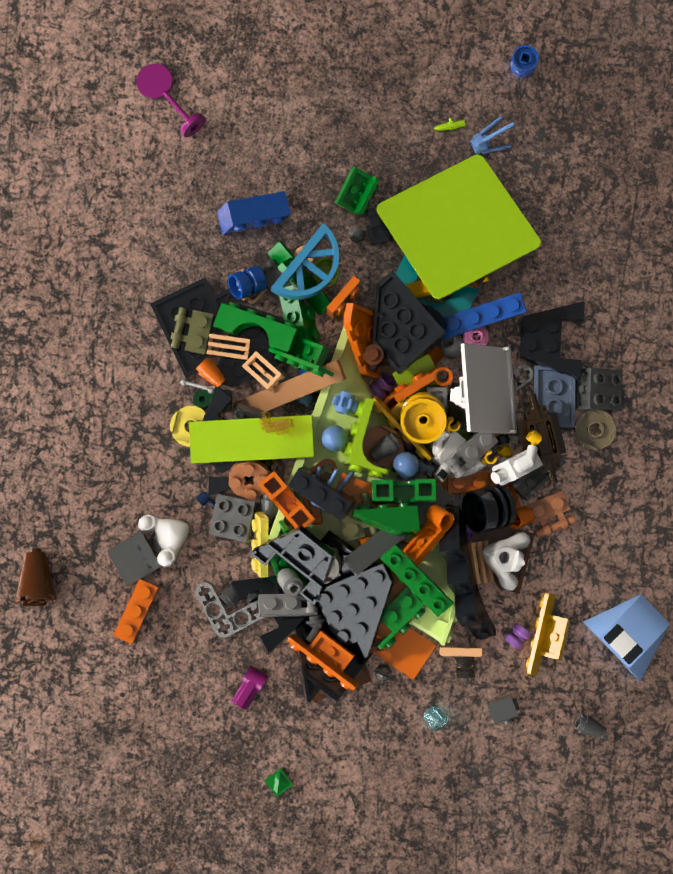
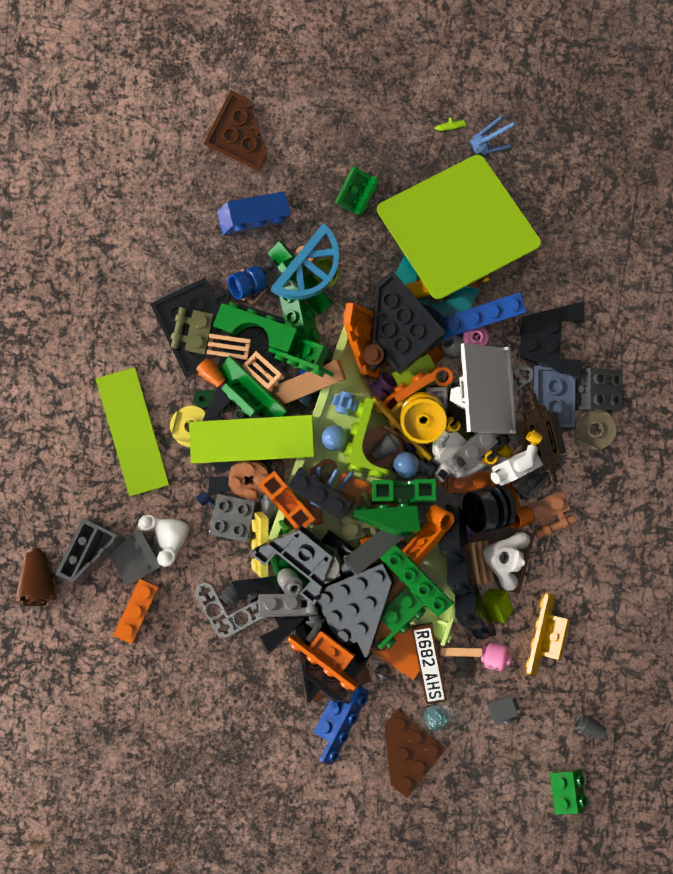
(87, 551): none -> dark grey wedge
(132, 431): none -> lime tile
(155, 82): magenta piece -> none
(184, 382): light grey hinge -> none
(237, 133): none -> reddish brown plate
(249, 392): none -> green bracket
(250, 686): magenta piece -> none
(278, 782): green tile -> none
(280, 427): clear yellow bracket -> none
(337, 722): none -> blue bracket
(348, 293): orange plate -> none
(356, 234): dark grey hinge -> none
(377, 230): black plate -> none
(409, 752): none -> reddish brown plate
(429, 663): none -> tile
(496, 656): none -> bright pink head
(497, 605): none -> lime panel
(522, 633): medium lavender wheel -> none
(524, 61): blue wheel -> none
(568, 792): none -> green bracket
(631, 632): light blue wedge -> none

